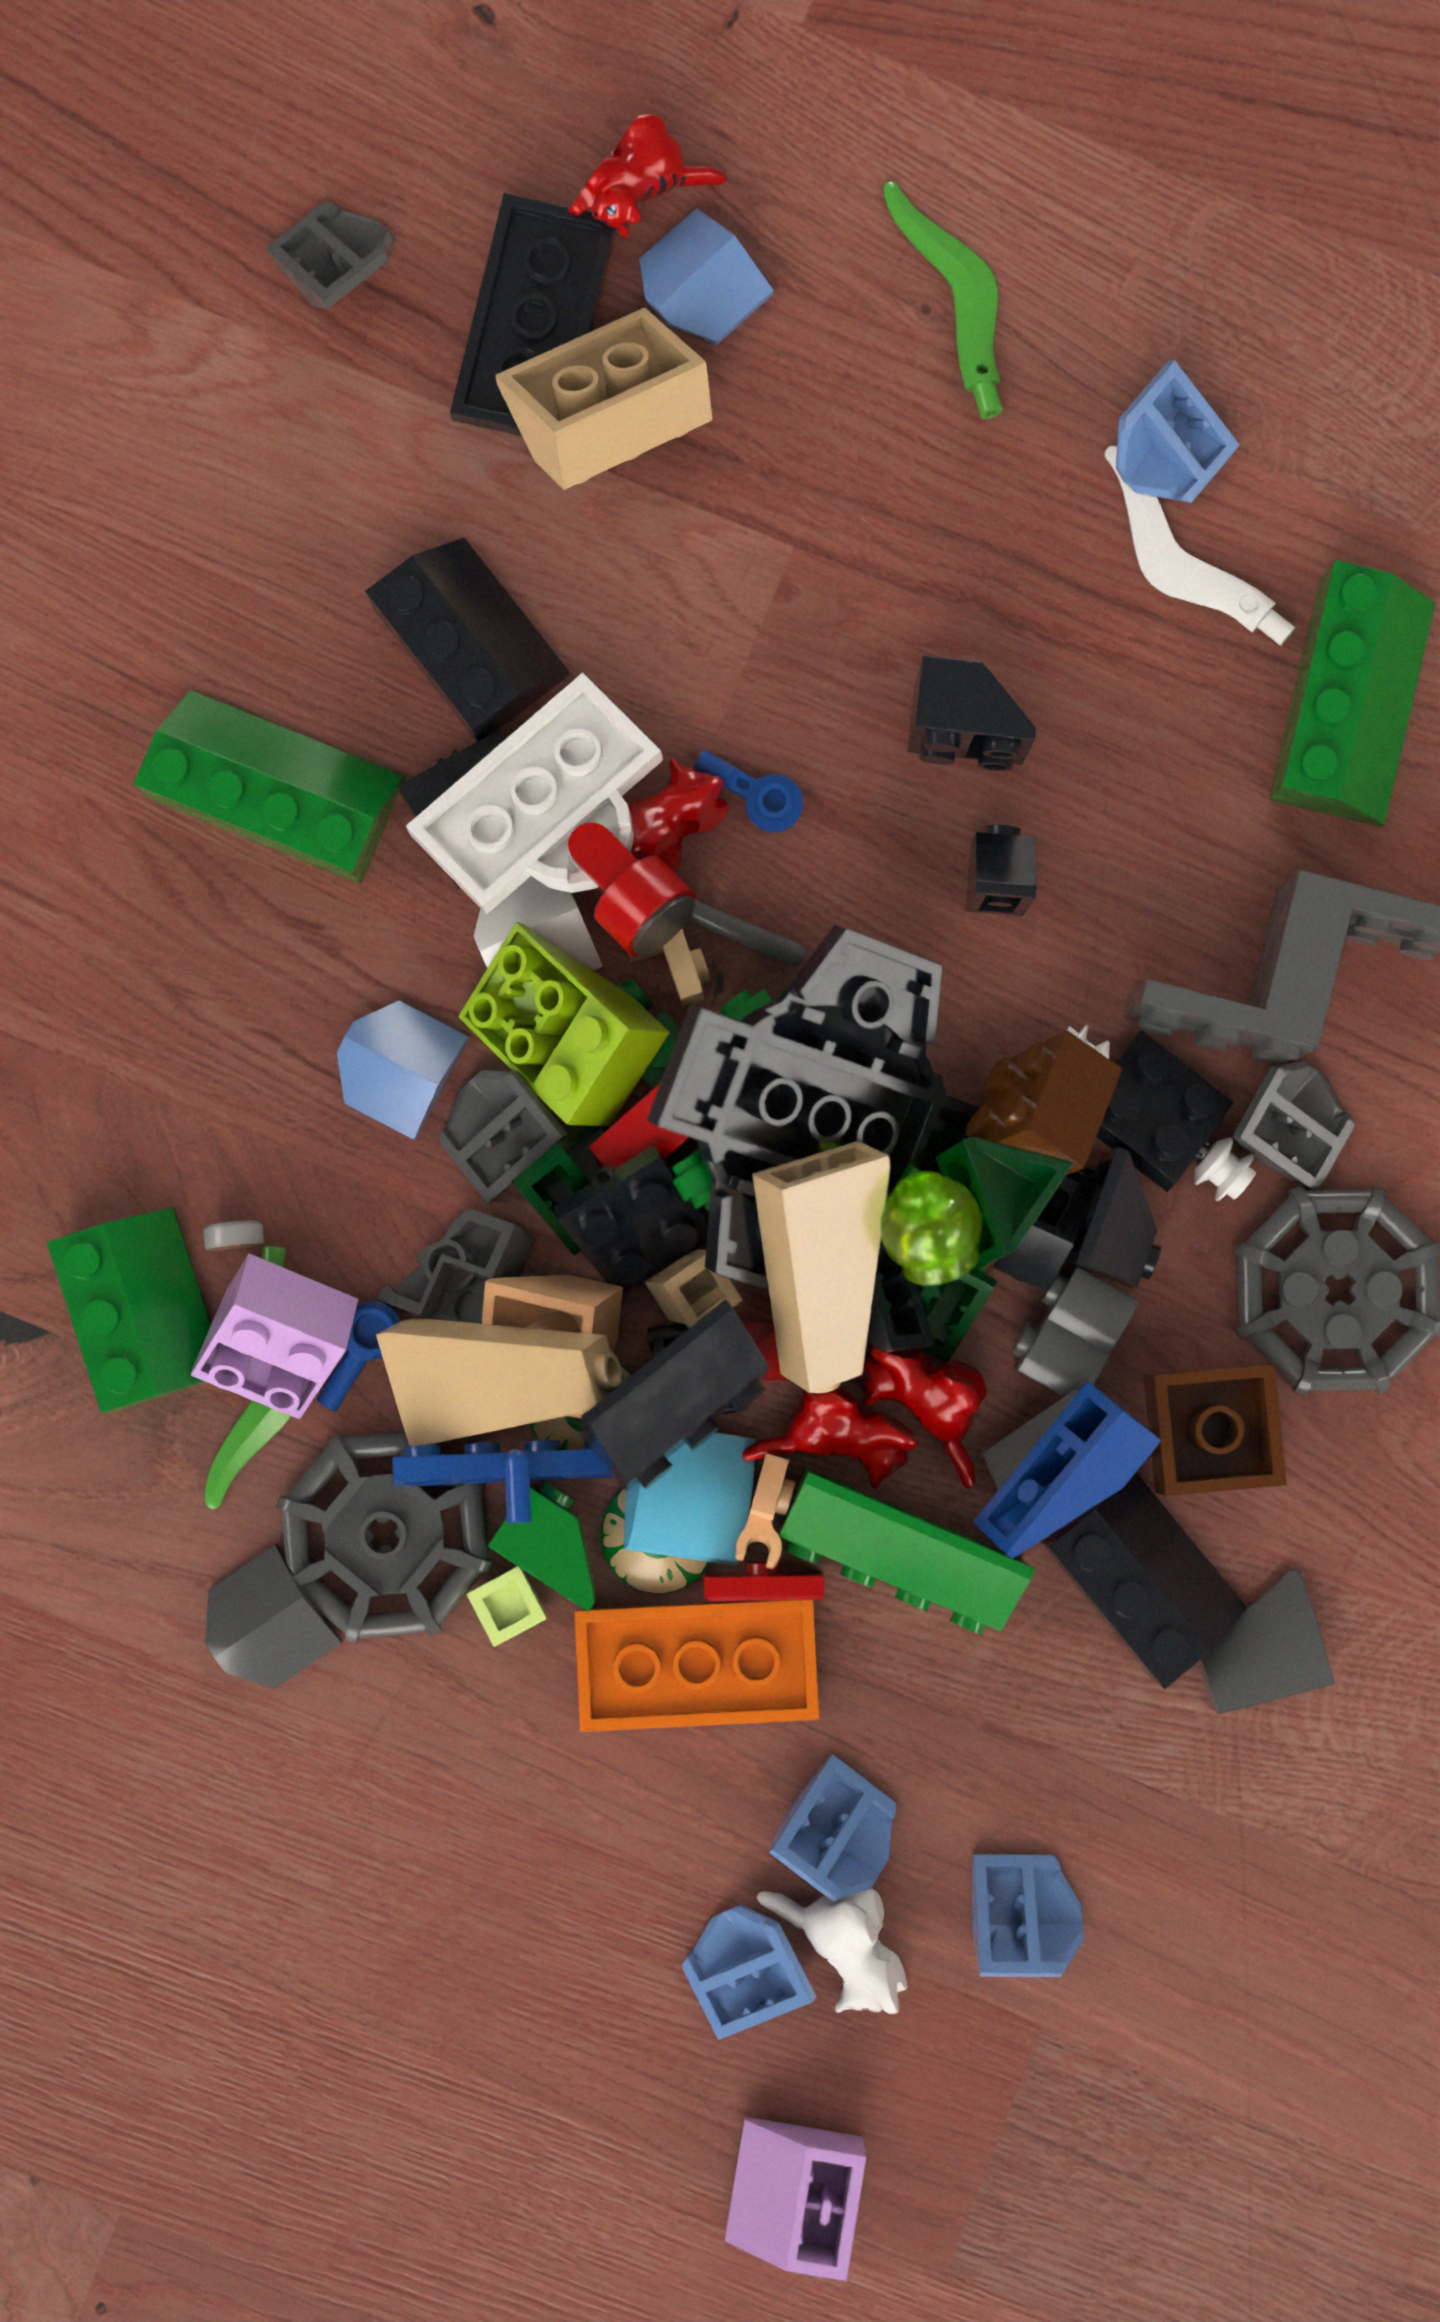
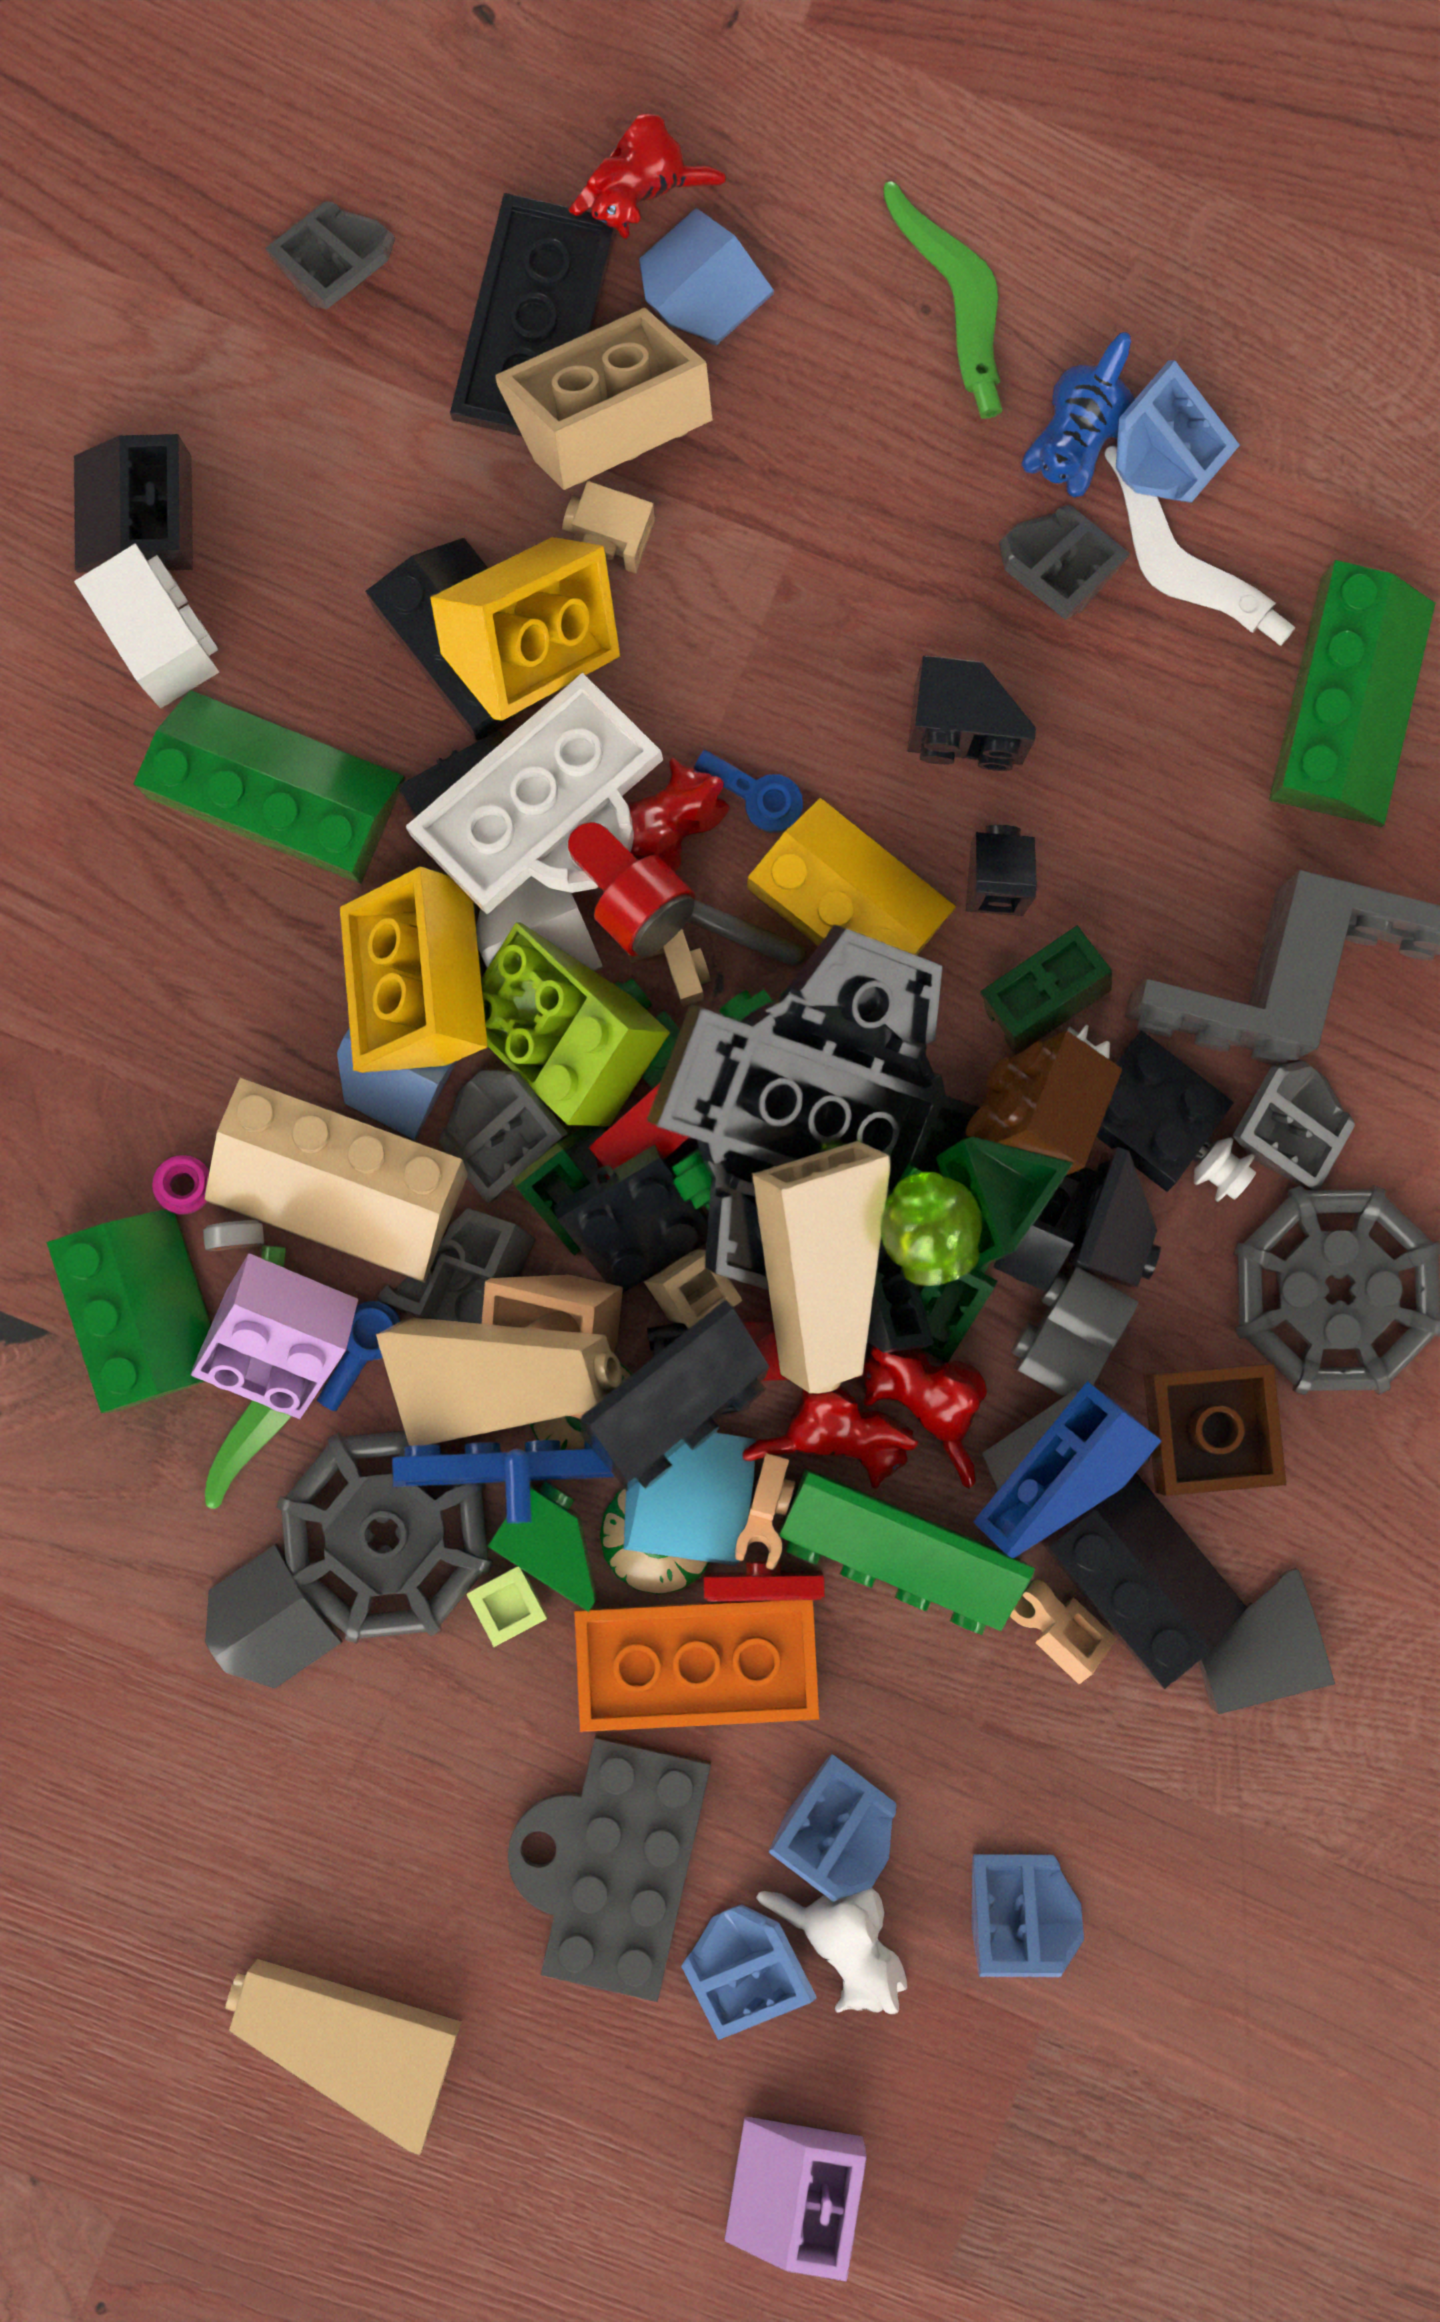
(131, 495): none -> black slope
(142, 617): none -> white brick
(171, 1170): none -> dark pink plate
(333, 1179): none -> tan slope
(350, 2045): none -> tan slope
(412, 974): none -> yellow slope
(529, 624): none -> yellow slope
(611, 520): none -> tan brick
(614, 1865): none -> dark grey plate
(837, 875): none -> yellow slope
(1047, 989): none -> dark green hinge
(1061, 559): none -> dark grey slope
(1069, 1630): none -> light nougat plate
(1085, 415): none -> blue animal

